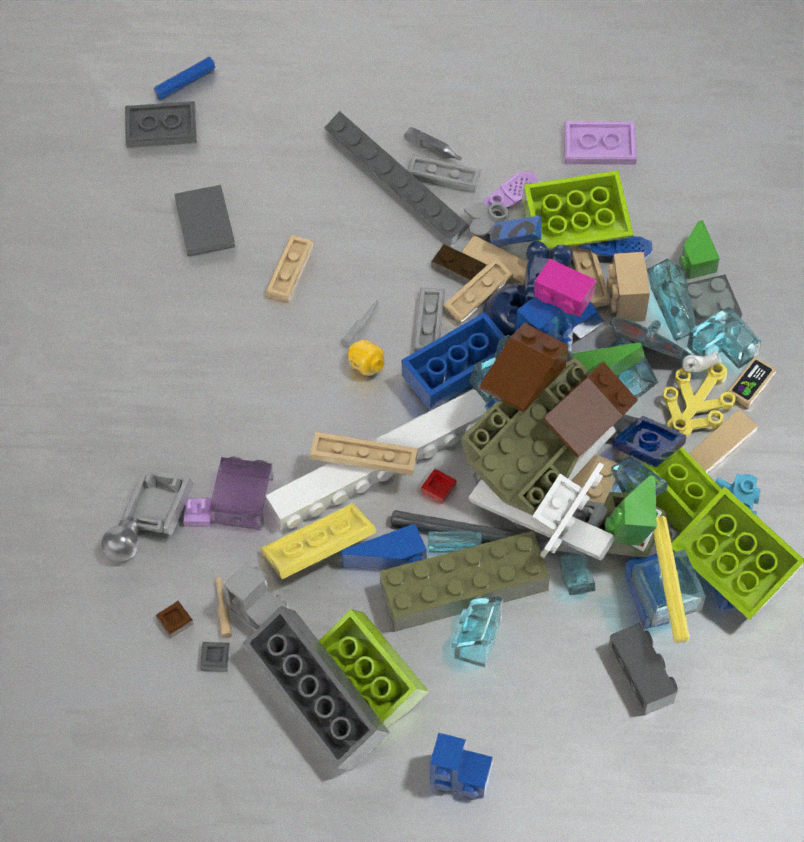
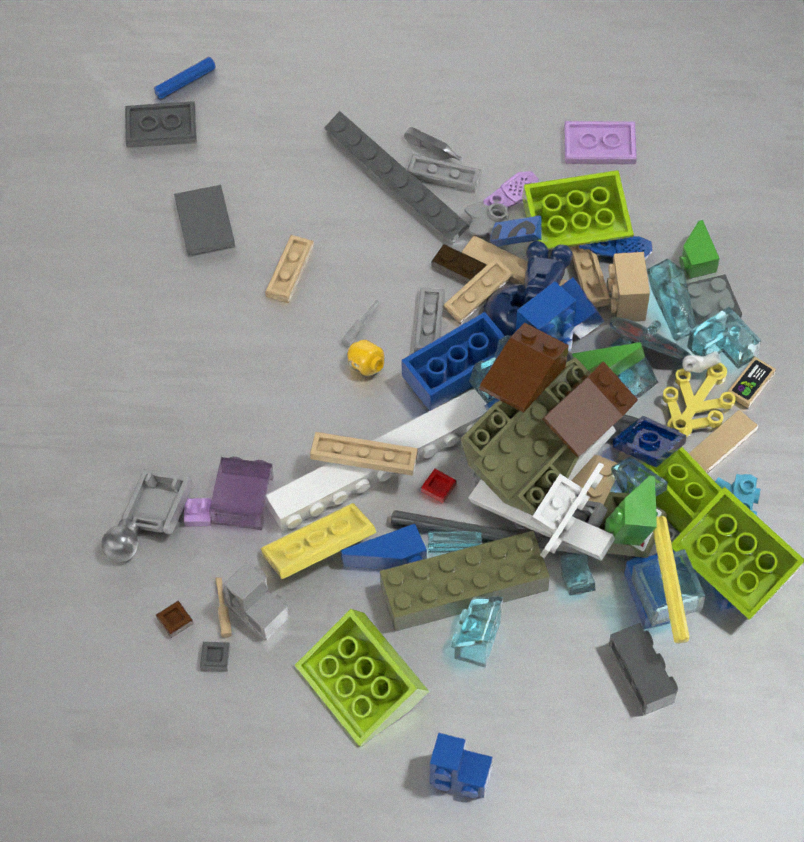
(316, 688): dark grey brick -> none
(564, 288): dark pink brick -> none

